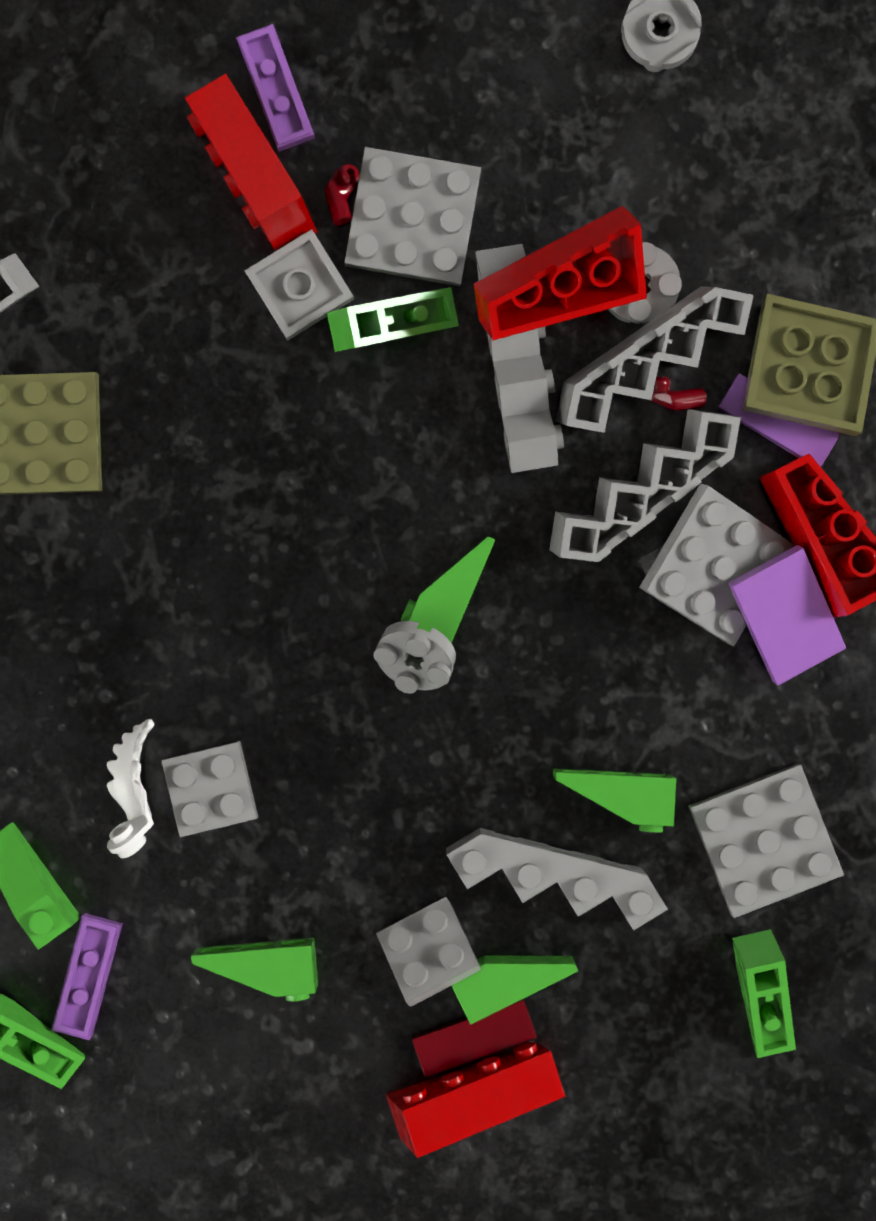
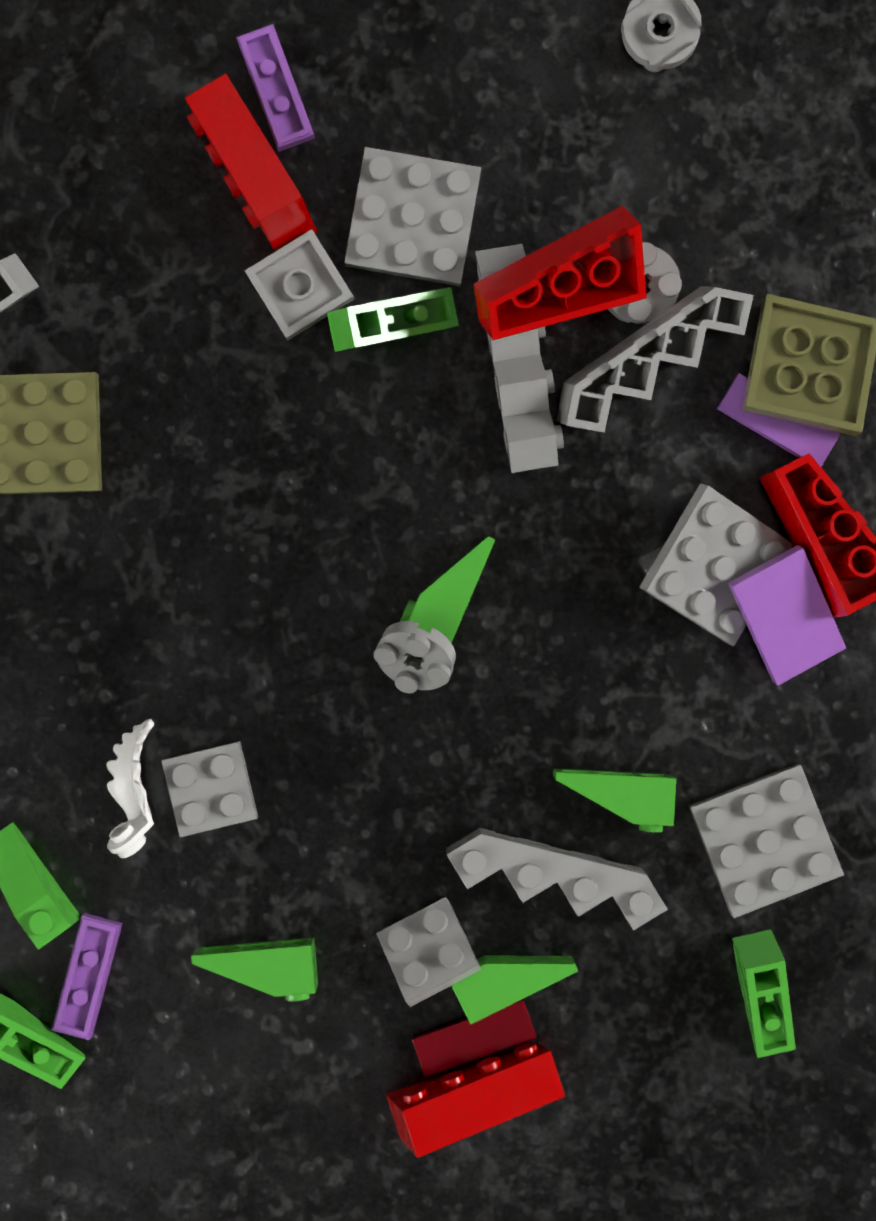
(338, 192): dark red arm -> none
(663, 478): light grey brick -> none
(677, 399): dark red arm -> none

